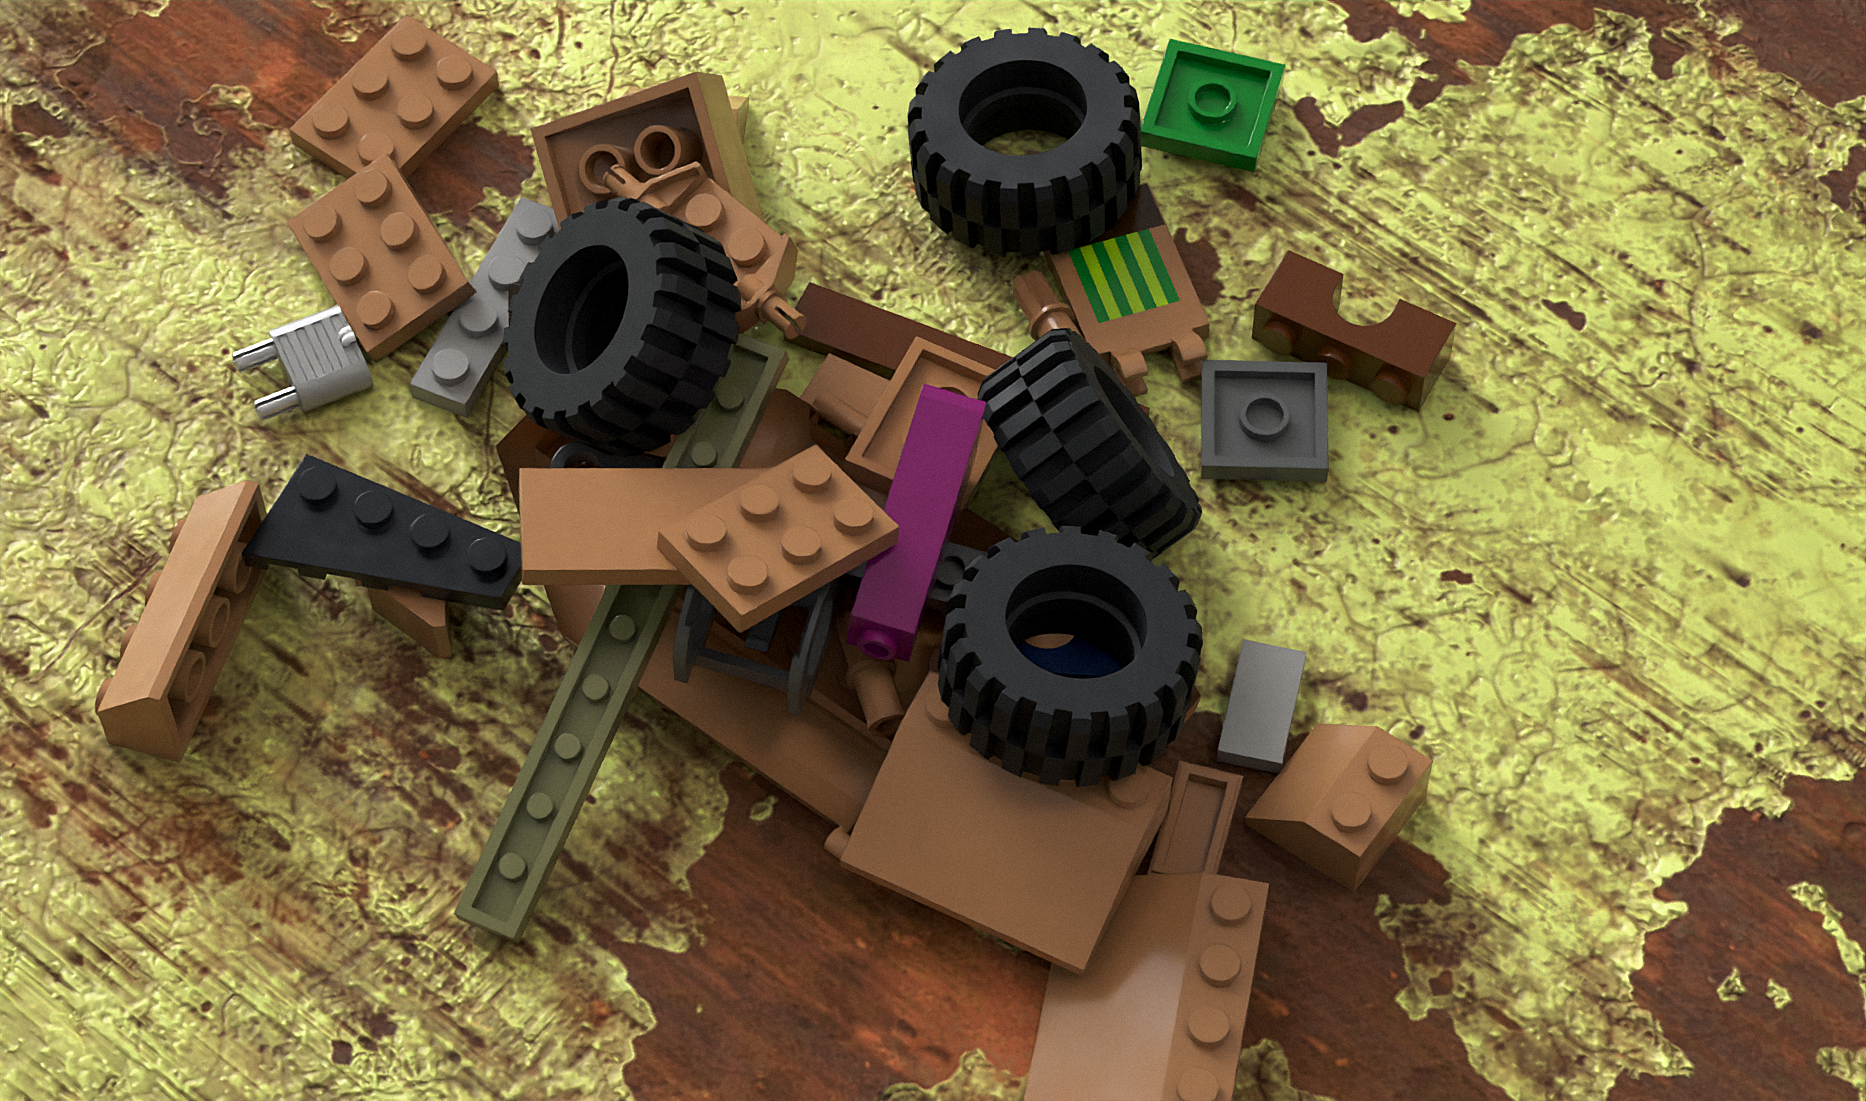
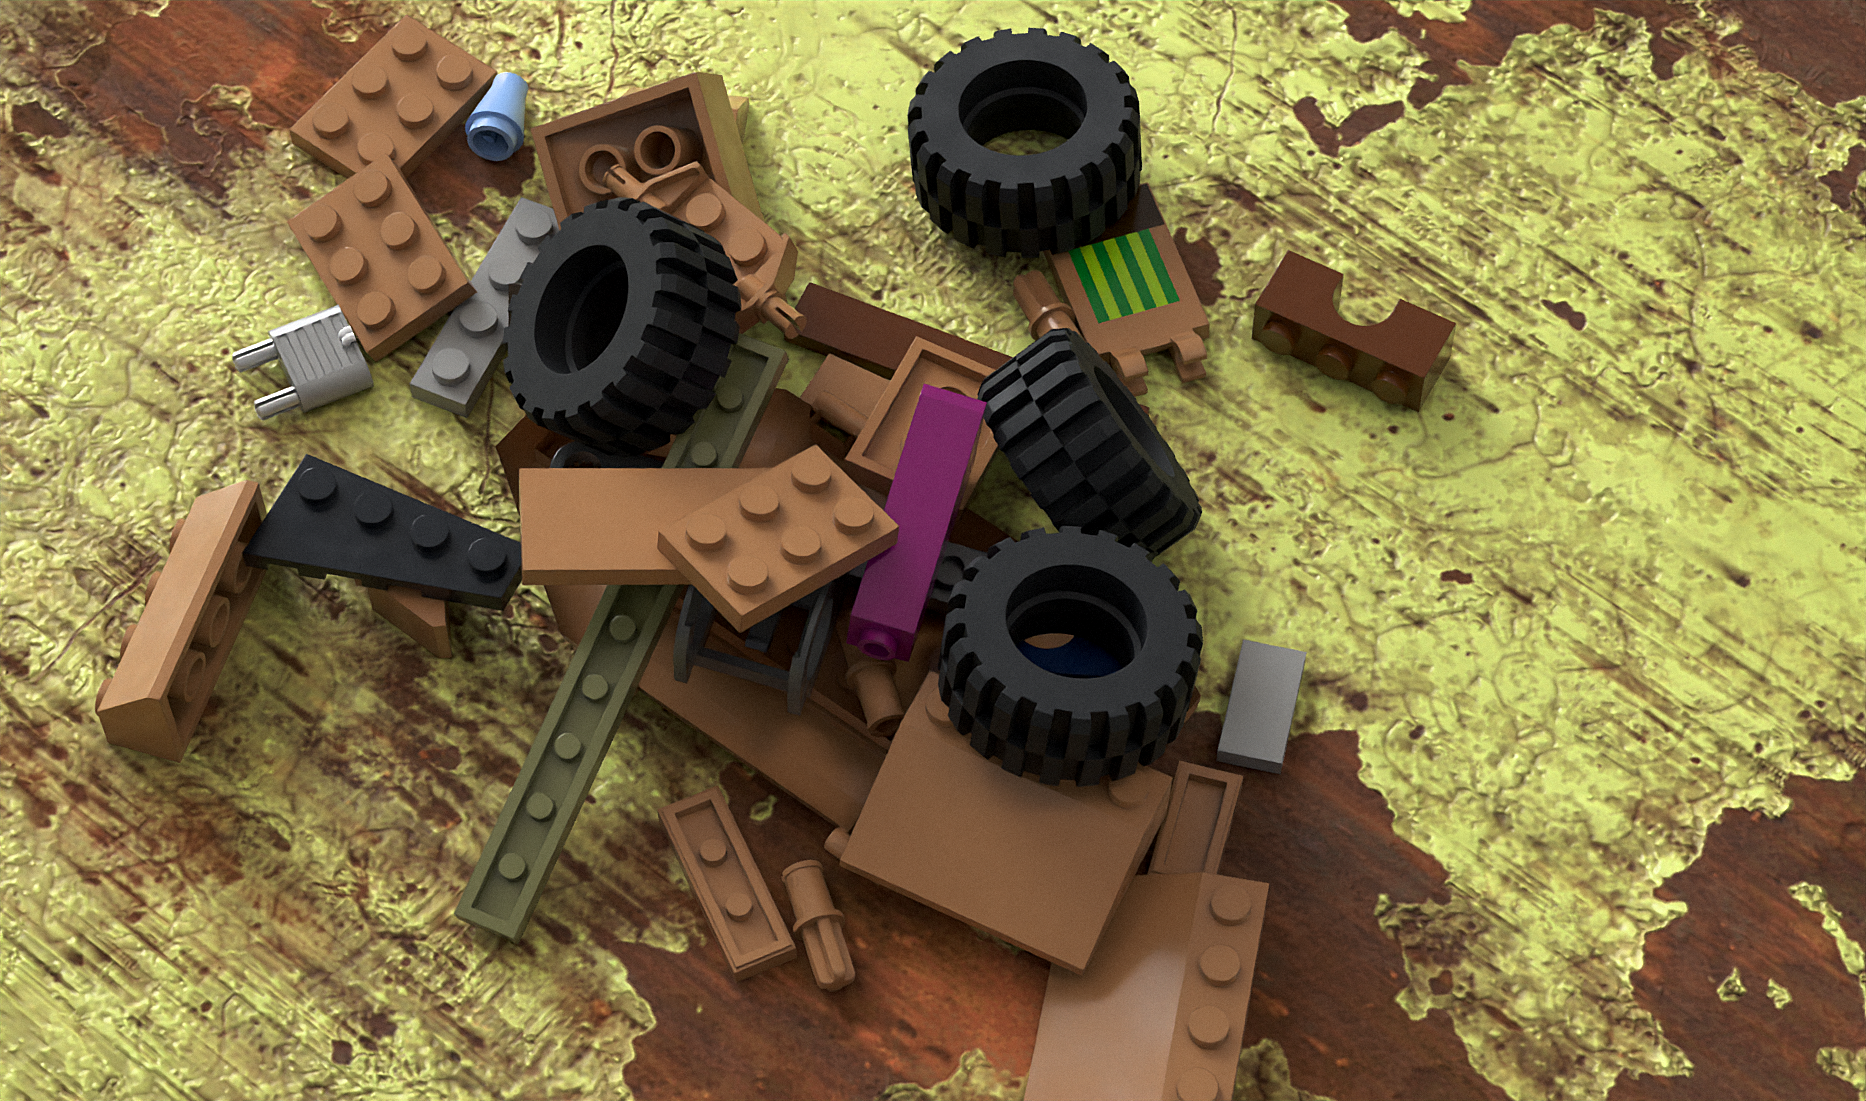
(498, 121): none -> light blue cone
(727, 884): none -> medium nougat tile
(818, 925): none -> medium nougat axle
(1212, 105): green plate -> none
(1264, 420): dark grey plate -> none
(1343, 799): medium nougat slope -> none

